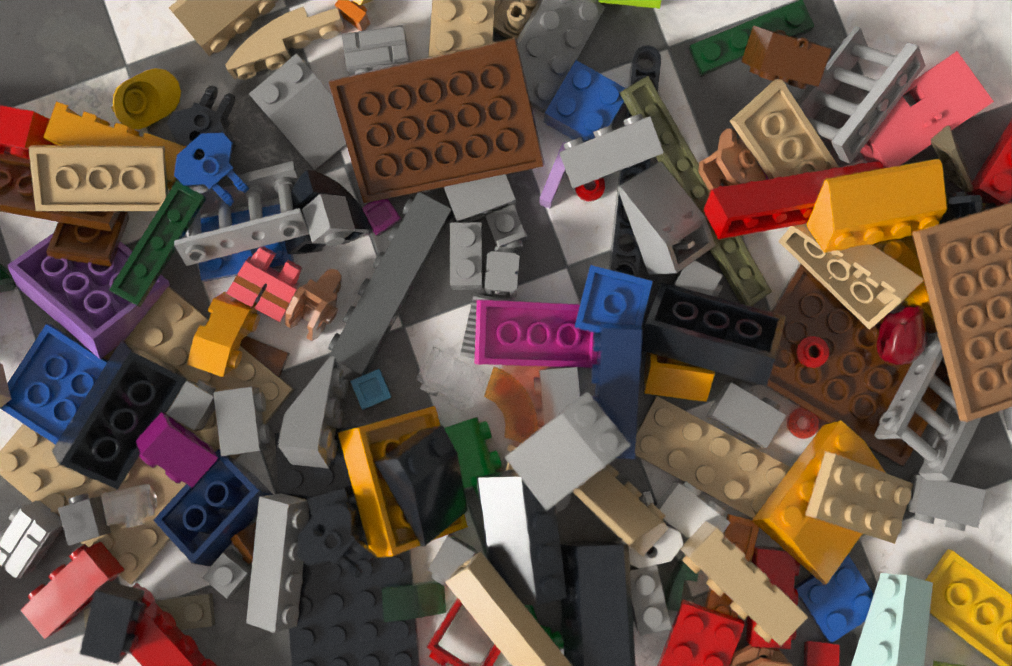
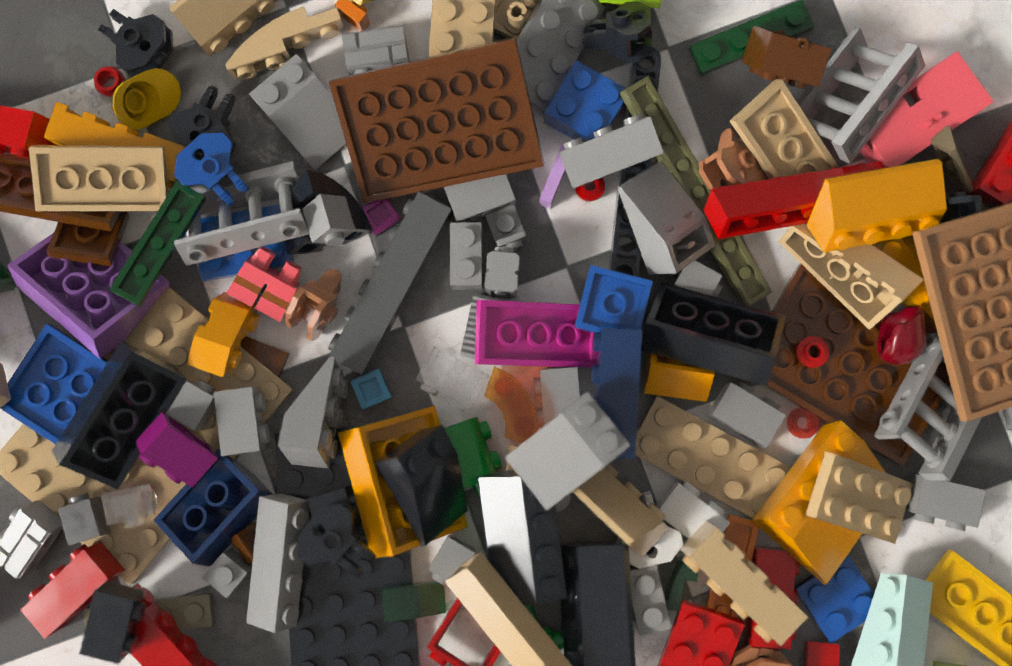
(102, 77): none -> red plate
(139, 42): none -> black hinge
(621, 32): none -> black hinge

